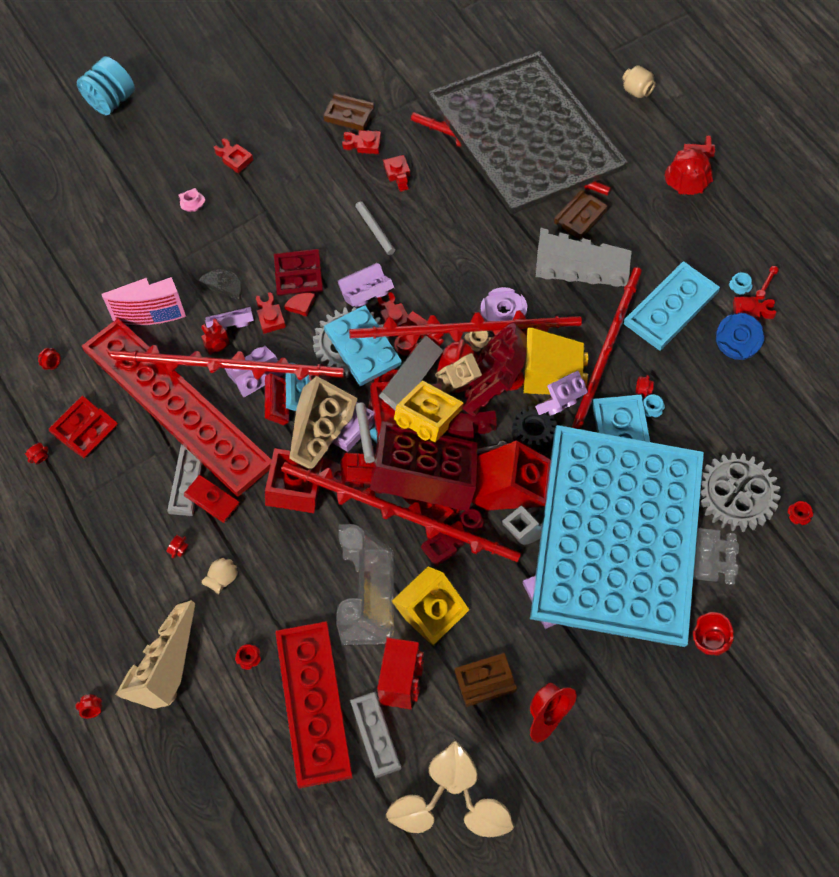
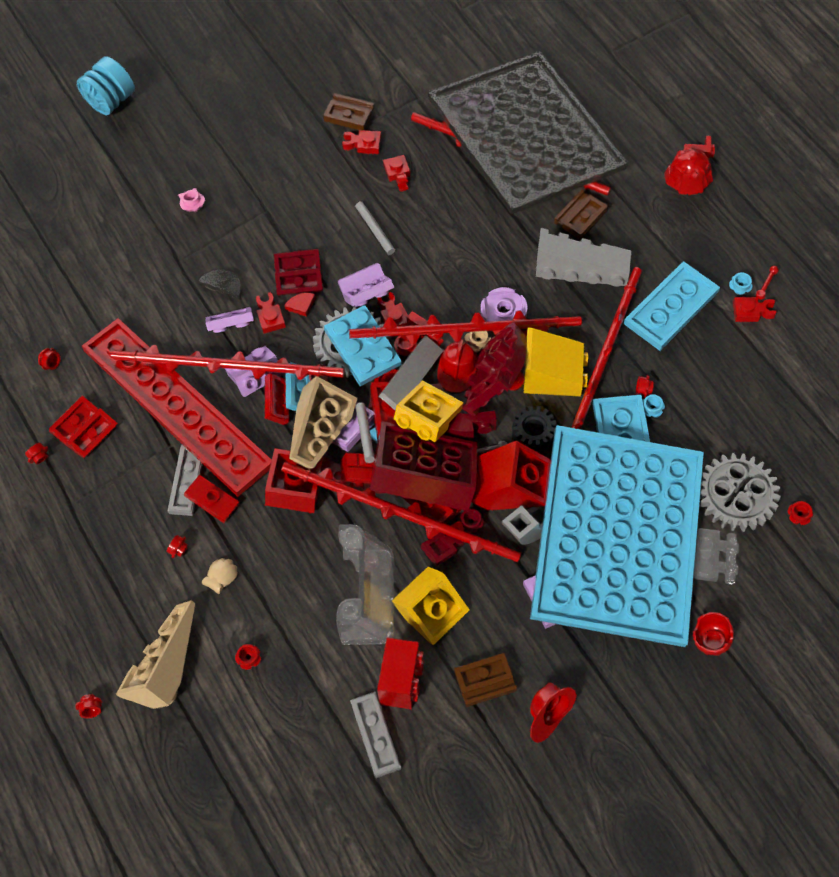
(145, 303): bright pink slope -> none
(215, 337): red plate -> none
(234, 157): red plate -> none
(313, 705): red plate -> none
(456, 773): tan plant -> none
(458, 374): tan slope -> none
(563, 393): lavender bracket -> none
(638, 82): tan head -> none
(739, 336): blue tile -> none

